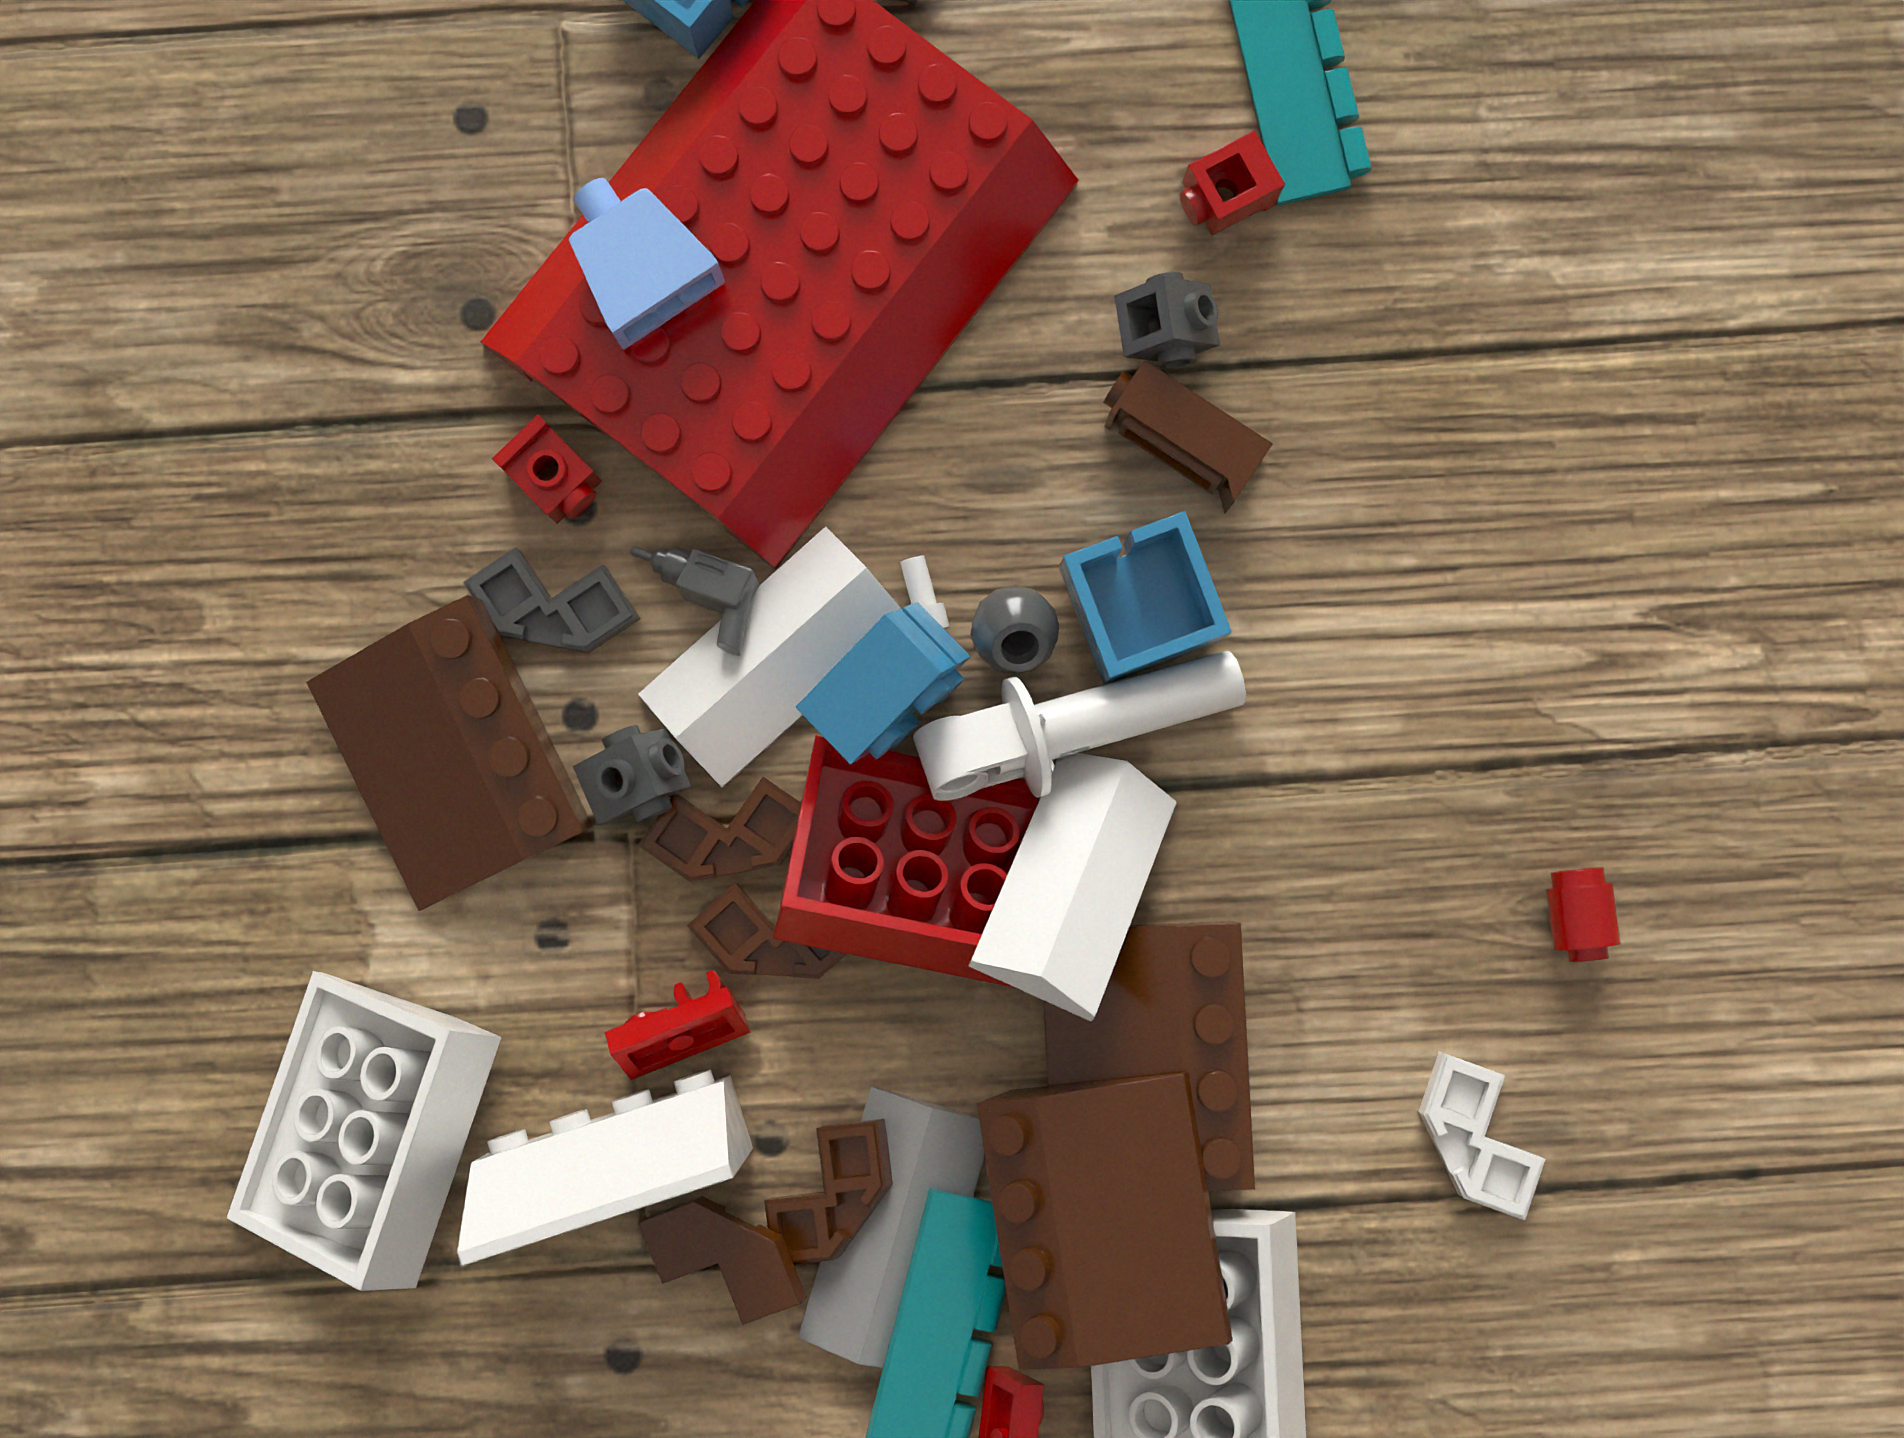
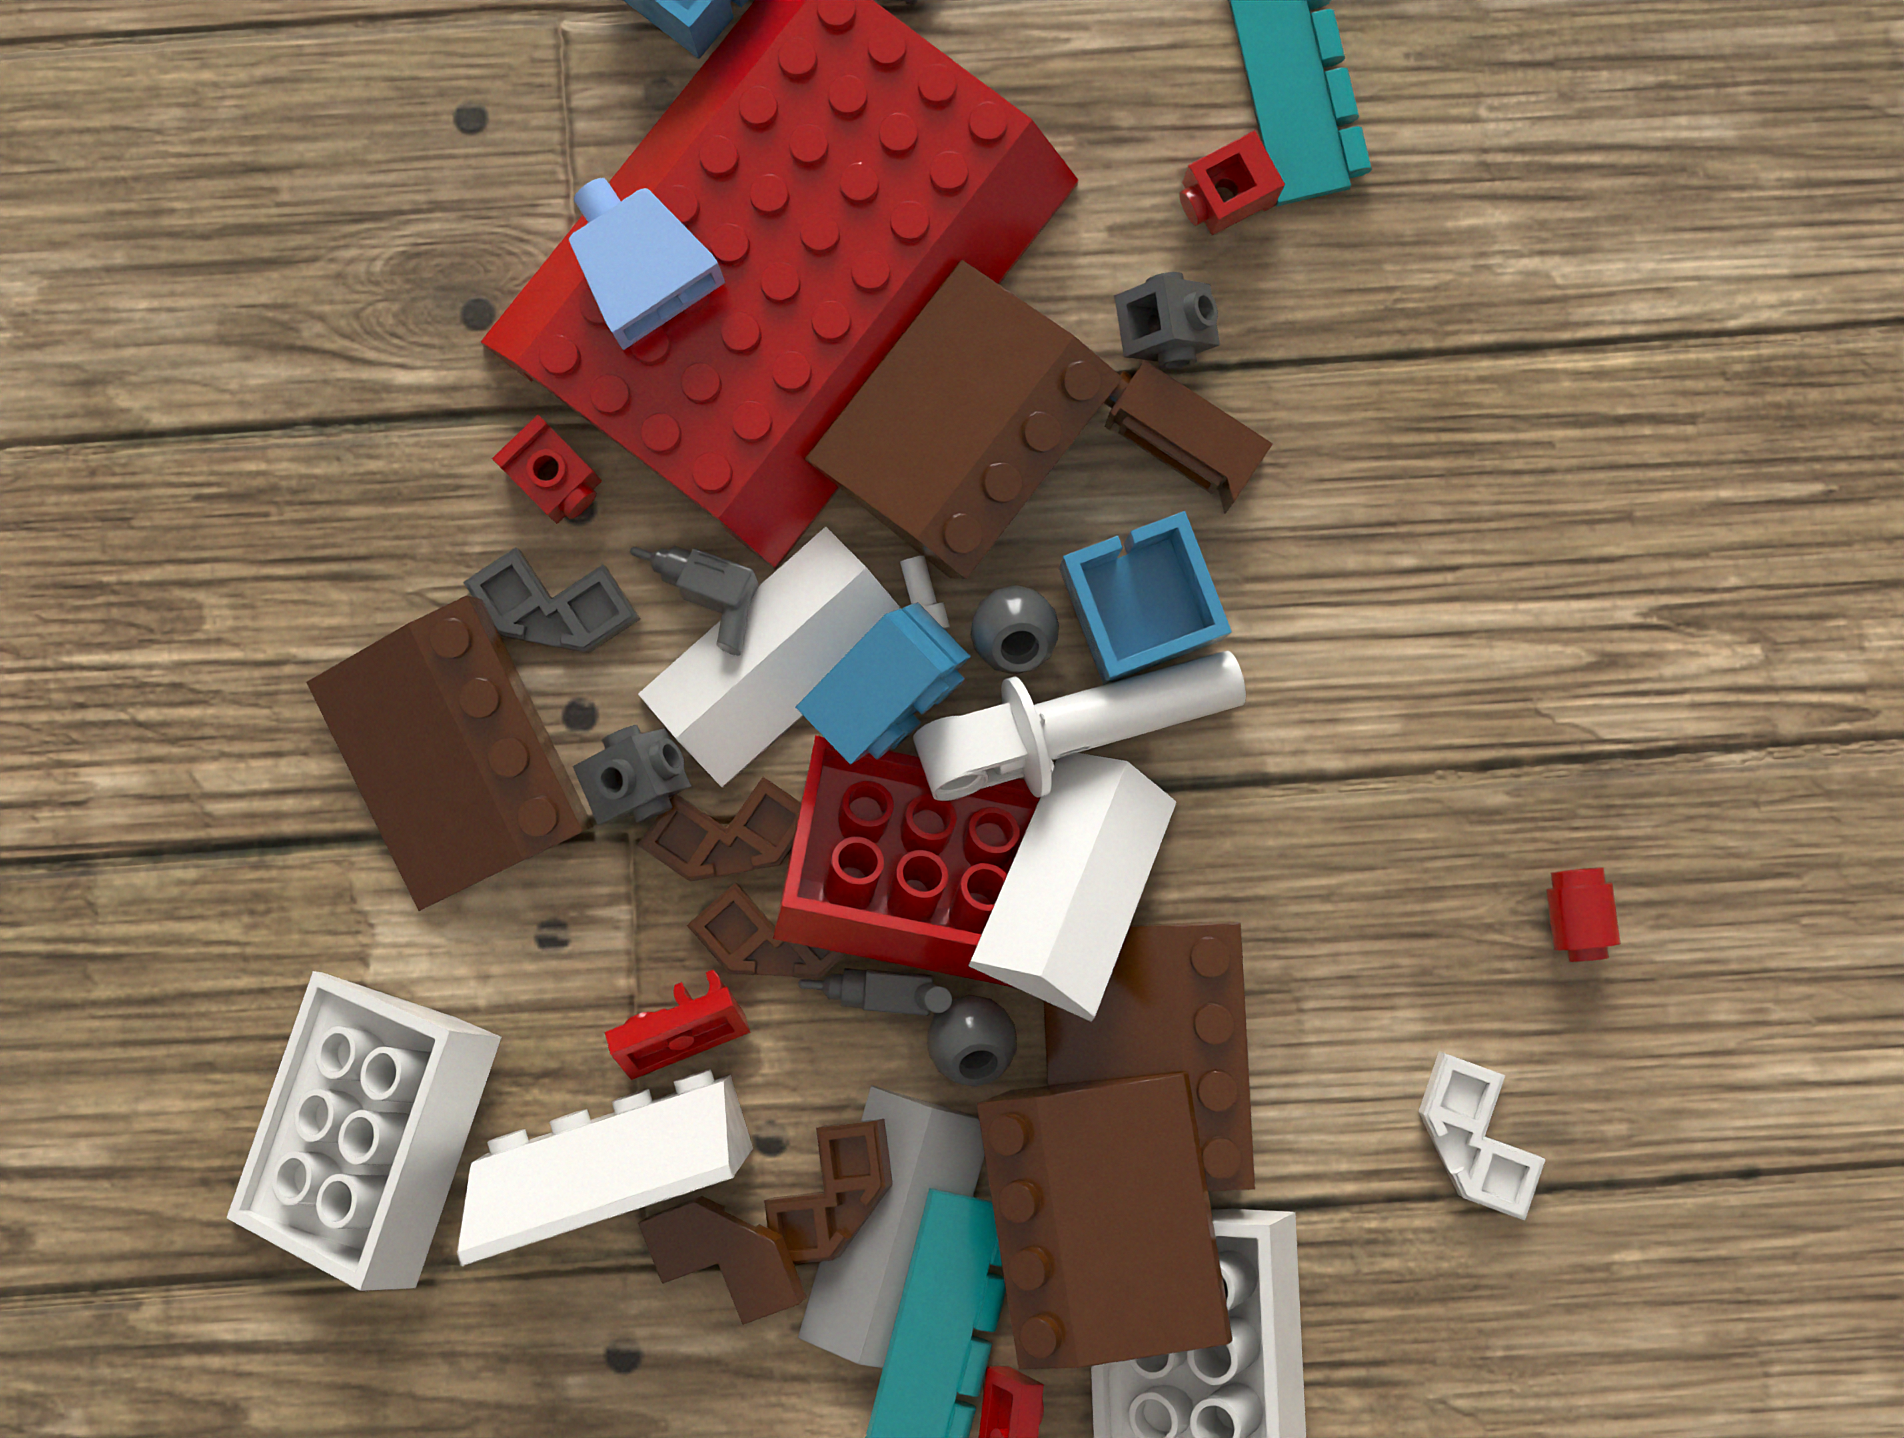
(884, 991): none -> dark grey piece
(963, 420): none -> reddish brown slope
(972, 1041): none -> dark grey piece

